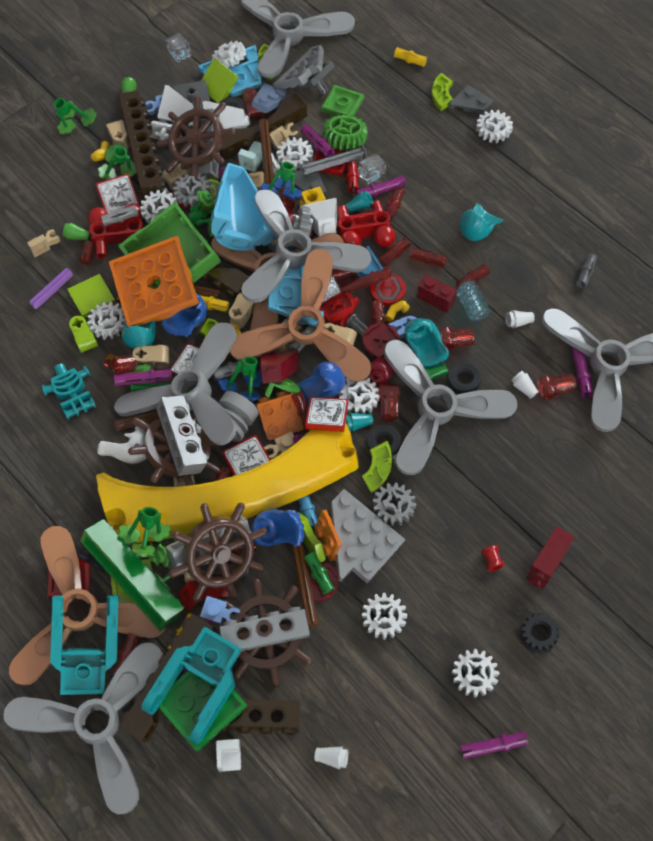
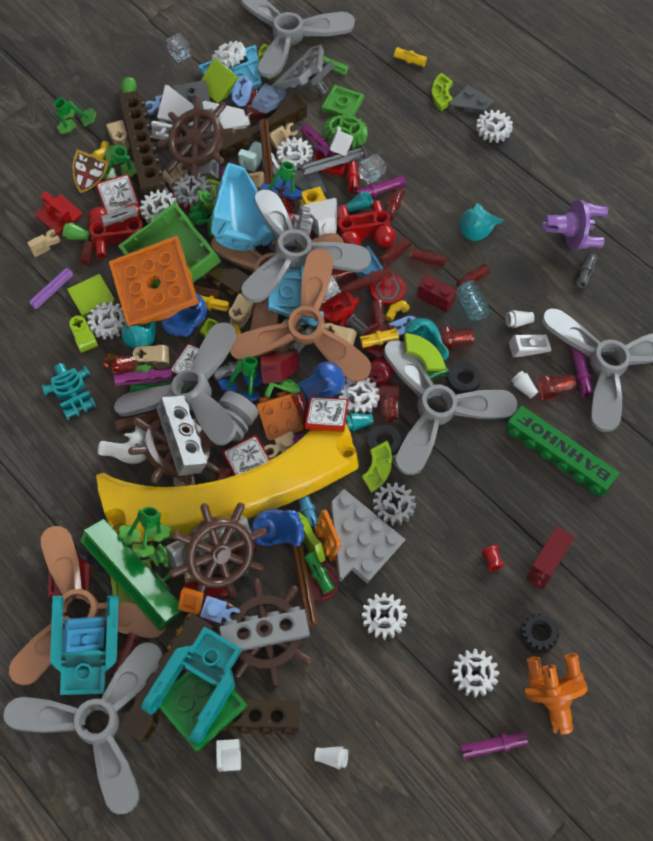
(57, 212): none -> red bracket
(83, 634): none -> dark azure plate
(88, 170): none -> shield
(190, 601): none -> orange plate
(240, 91): none -> light blue beam
(339, 68): none -> bright green axle
(341, 142): none -> white panel
(379, 338): none -> yellow pin
(425, 352): none -> lime tile
(529, 345): none -> white slope
(556, 692): none -> orange piece
(561, 451): none -> green brick
(576, 224): none -> medium lavender piece

